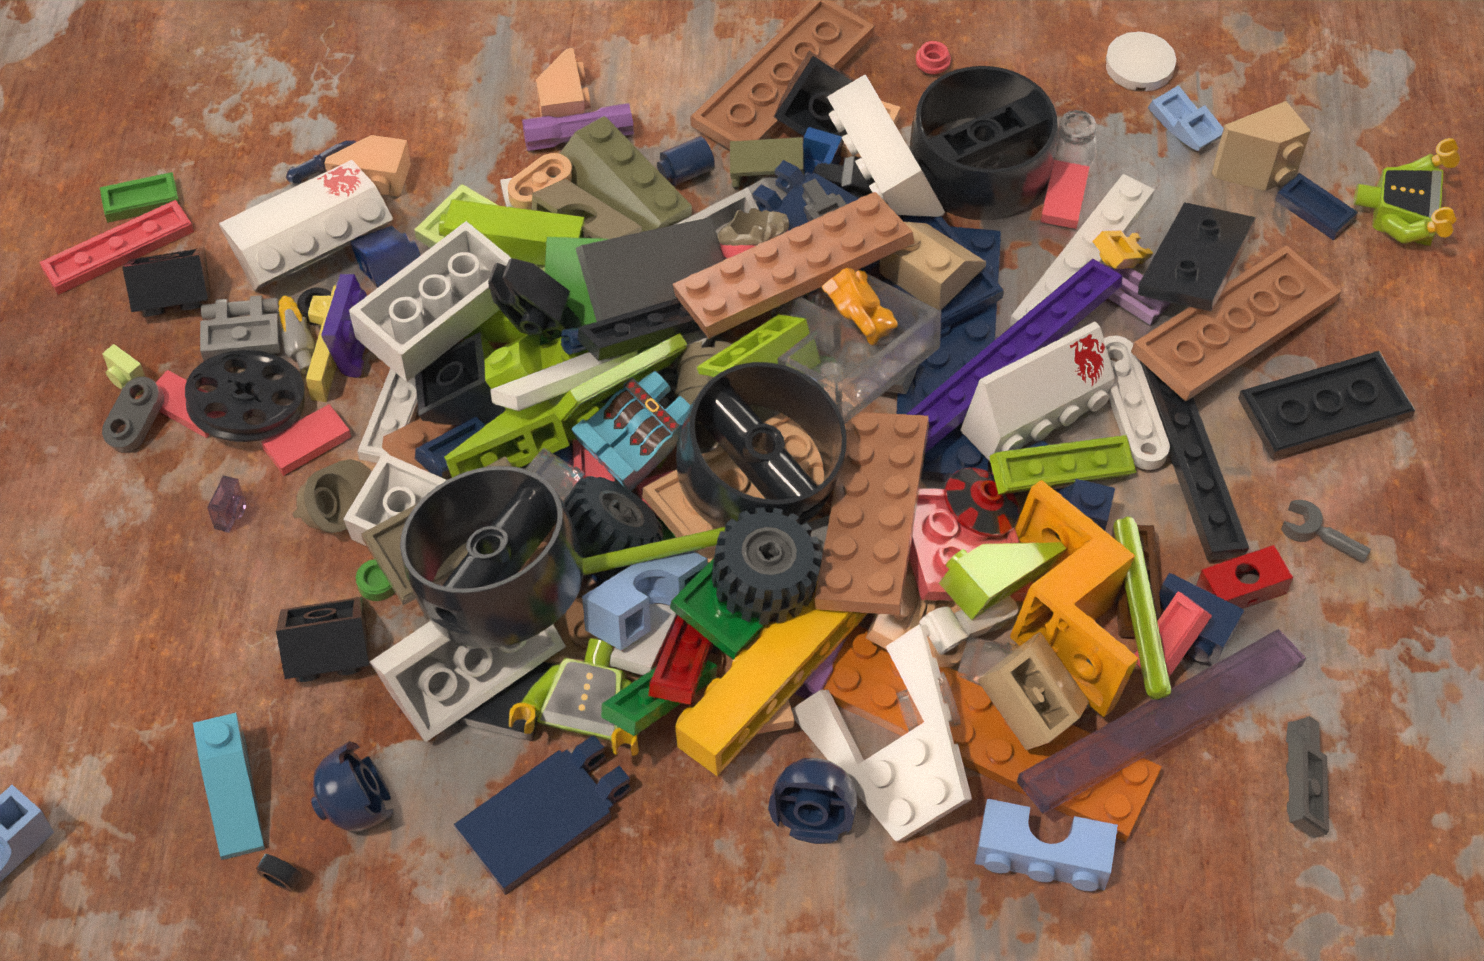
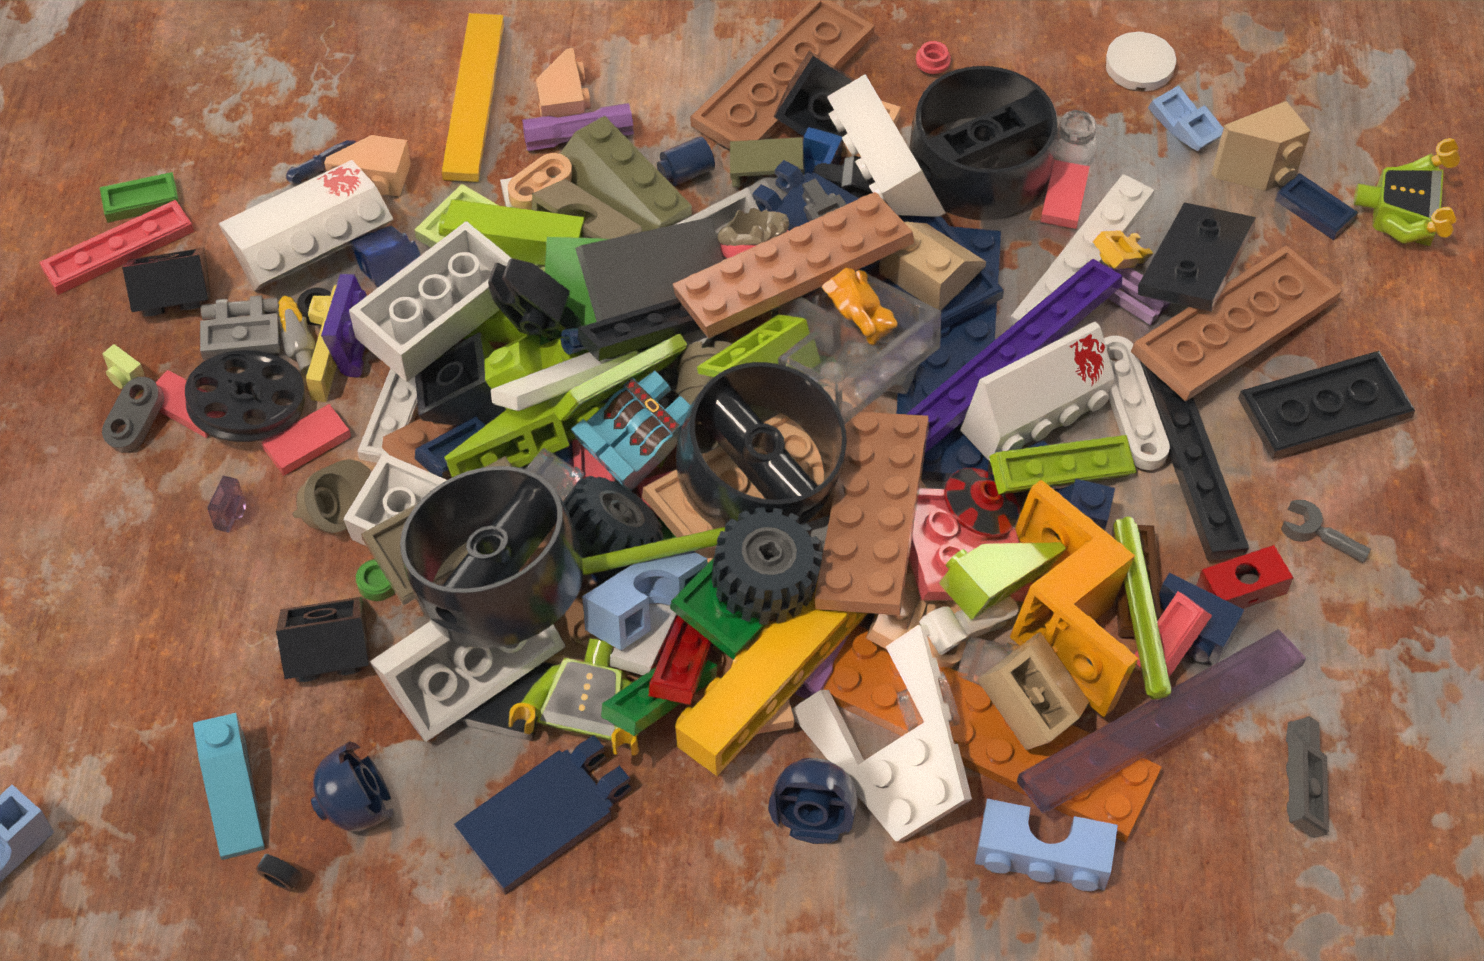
(473, 98): none -> yellow tile

